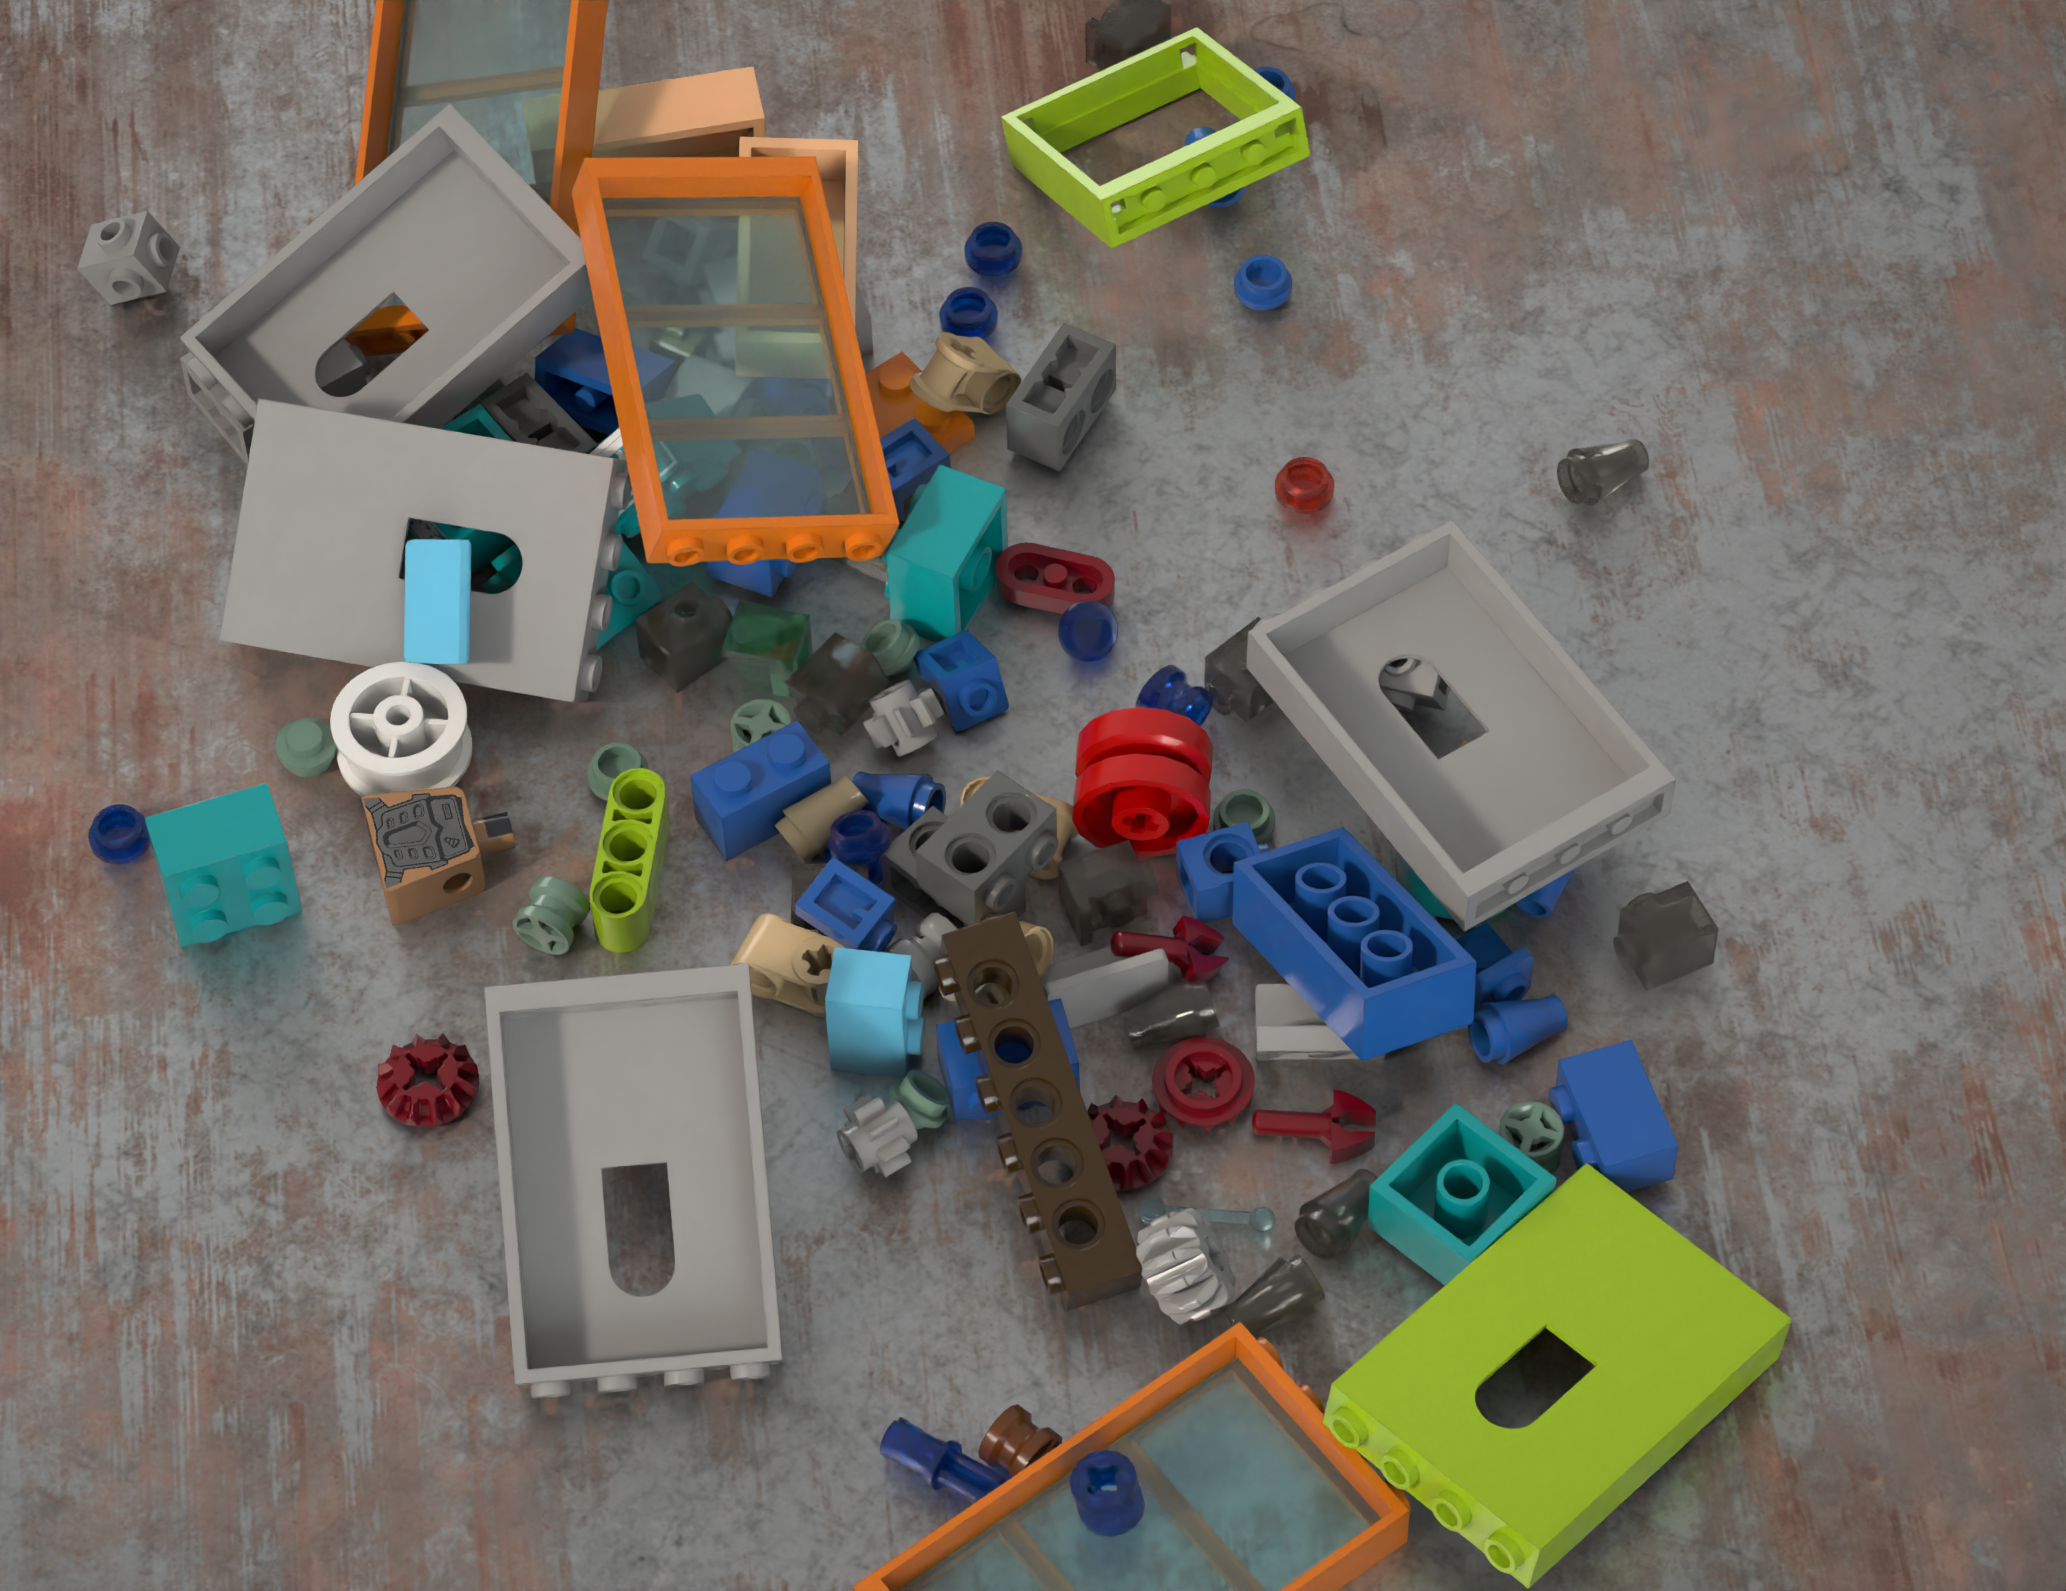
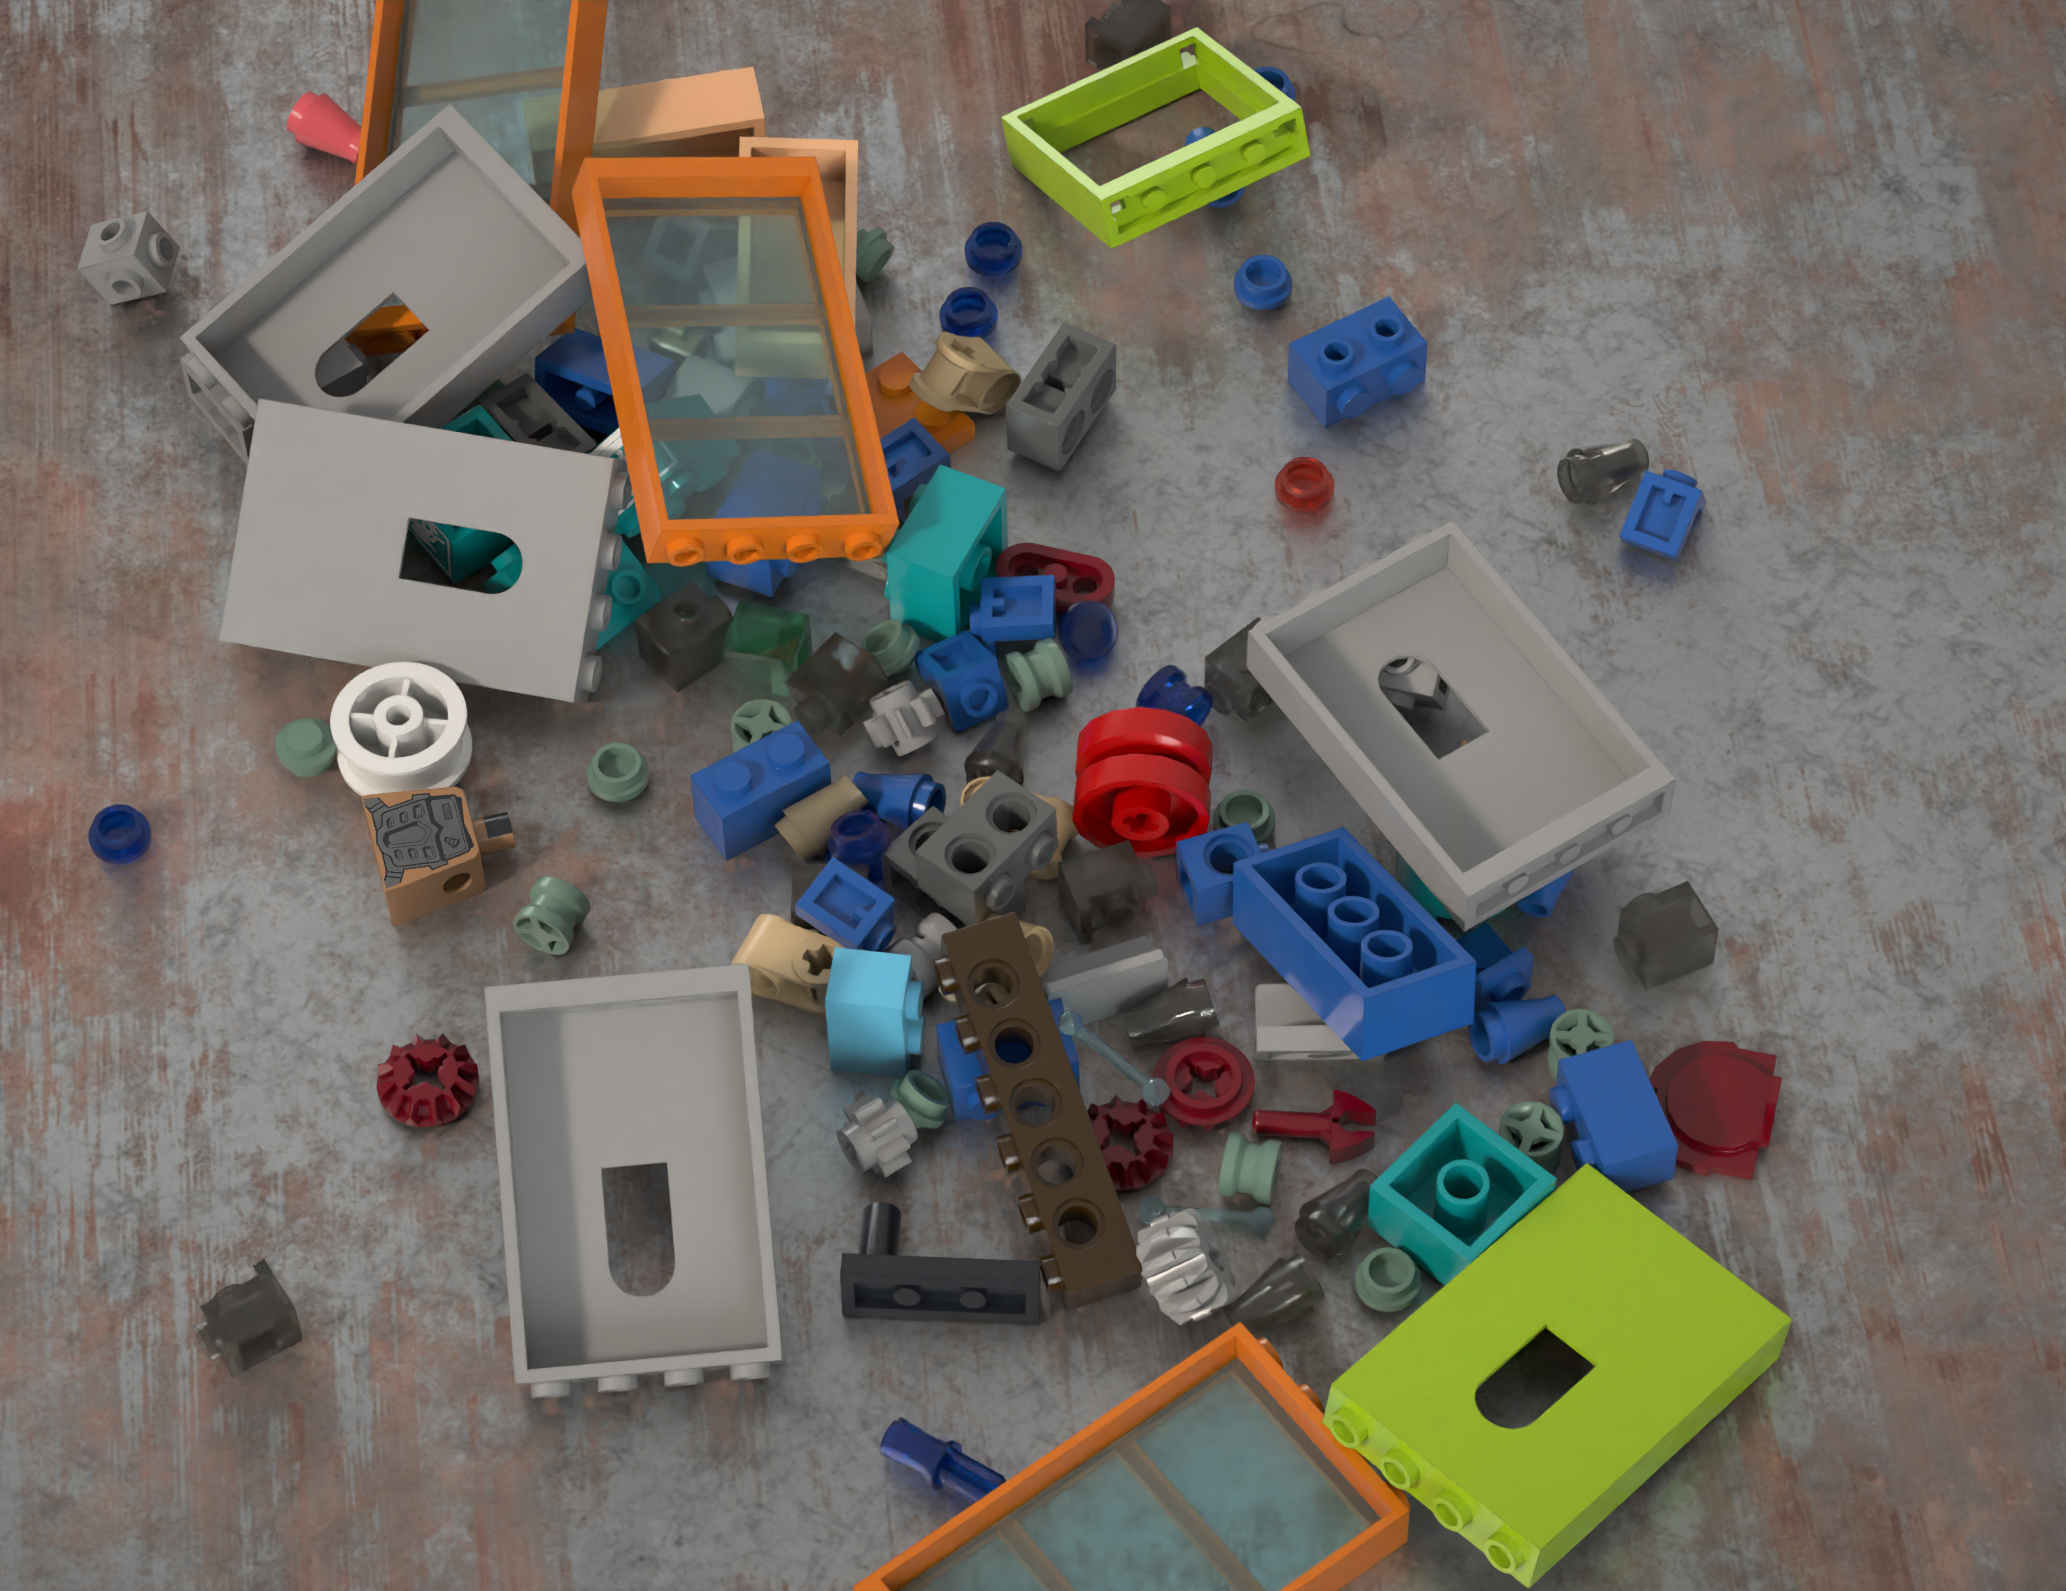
(224, 865): teal brick -> none
(248, 1322): none -> clear smoke brick
(324, 126): none -> coral cone
(437, 601): medium azure slope -> none
(634, 883): lime beam -> none
(872, 253): none -> sand green plate
(925, 1287): none -> black piece
(1001, 748): none -> clear smoke cone
(1014, 610): none -> blue bracket
(1016, 1441): reddish brown wheel -> none
(1037, 674): none -> sand green wheel
(1107, 1511): clear blue wheel -> none
(1153, 1091): none -> clear light blue hinge
(1182, 949): dark red bar -> none
(1250, 1168): none -> sand green wheel
(1357, 362): none -> blue brick
(1387, 1280): none -> sand green plate
(1578, 1031): none -> sand green wheel
(1663, 513): none -> blue bracket
(1718, 1105): none -> dark red piece

